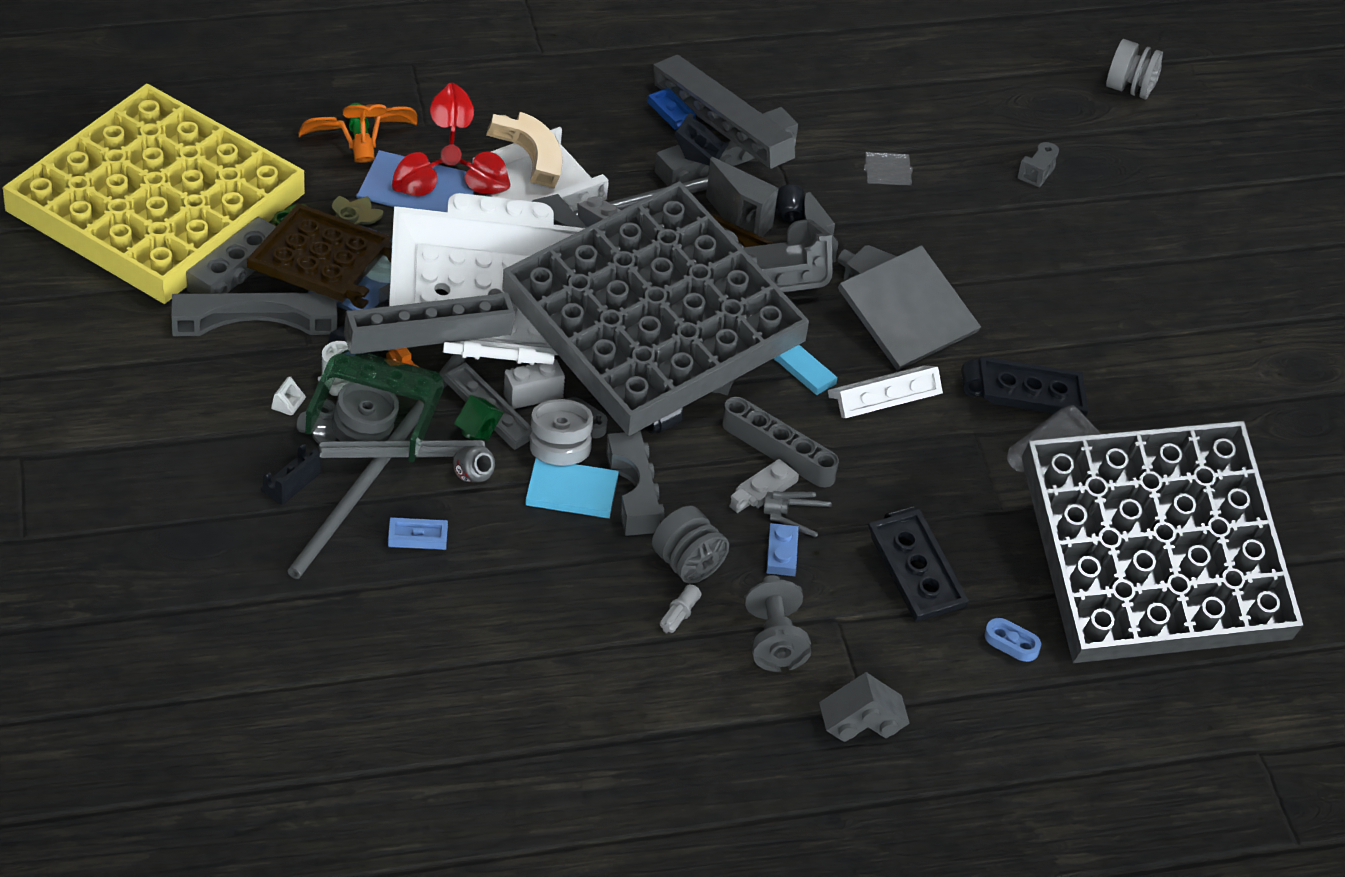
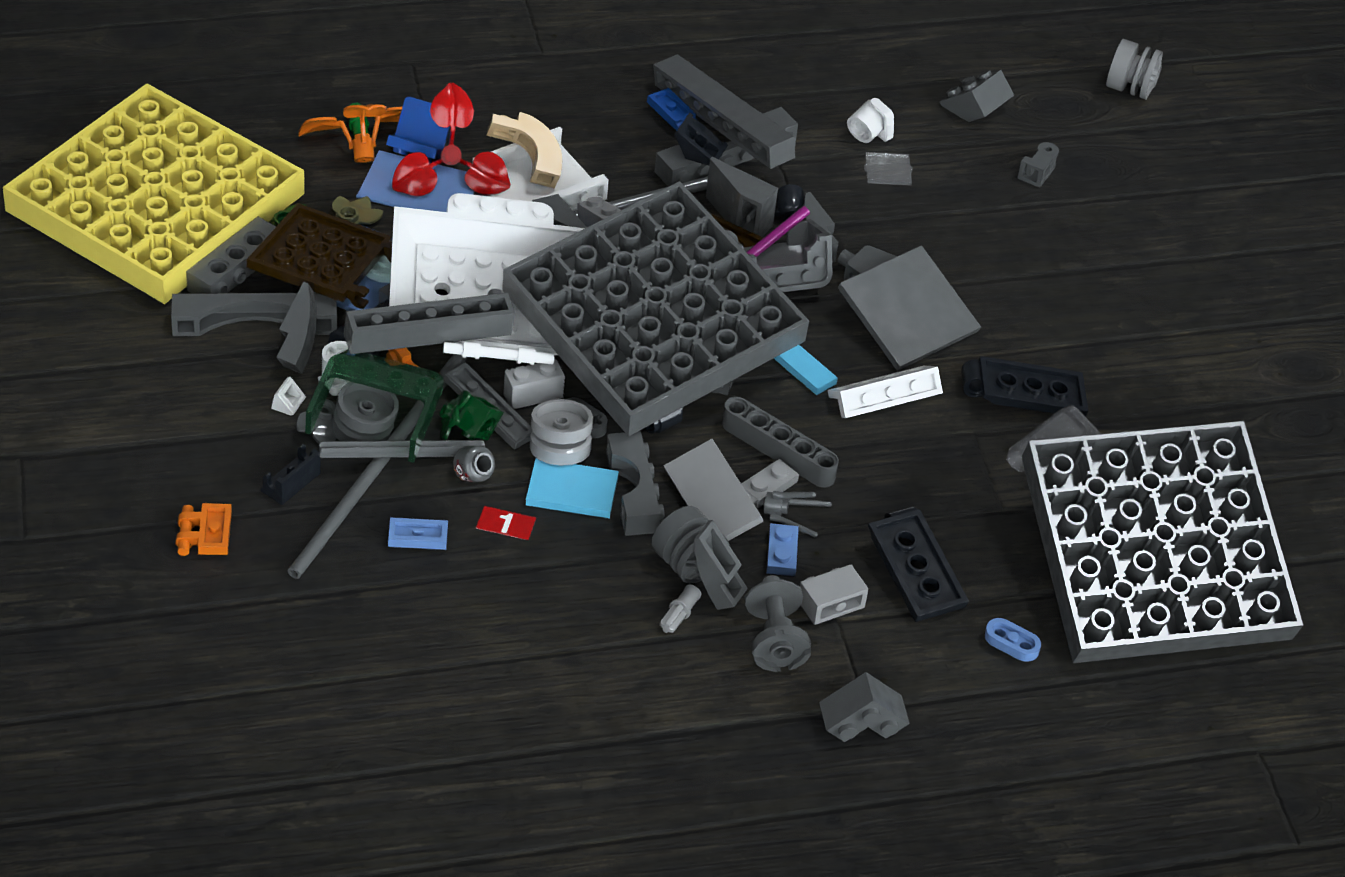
(213, 532): none -> orange plate
(299, 330): none -> dark grey slope
(418, 131): none -> blue bracket
(450, 413): none -> dark green plate
(506, 523): none -> red sticker
(713, 488): none -> light grey tile
(718, 567): none -> dark grey slope
(778, 232): none -> magenta bar
(833, 594): none -> light grey brick
(871, 121): none -> white piece
(978, 95): none -> dark grey slope

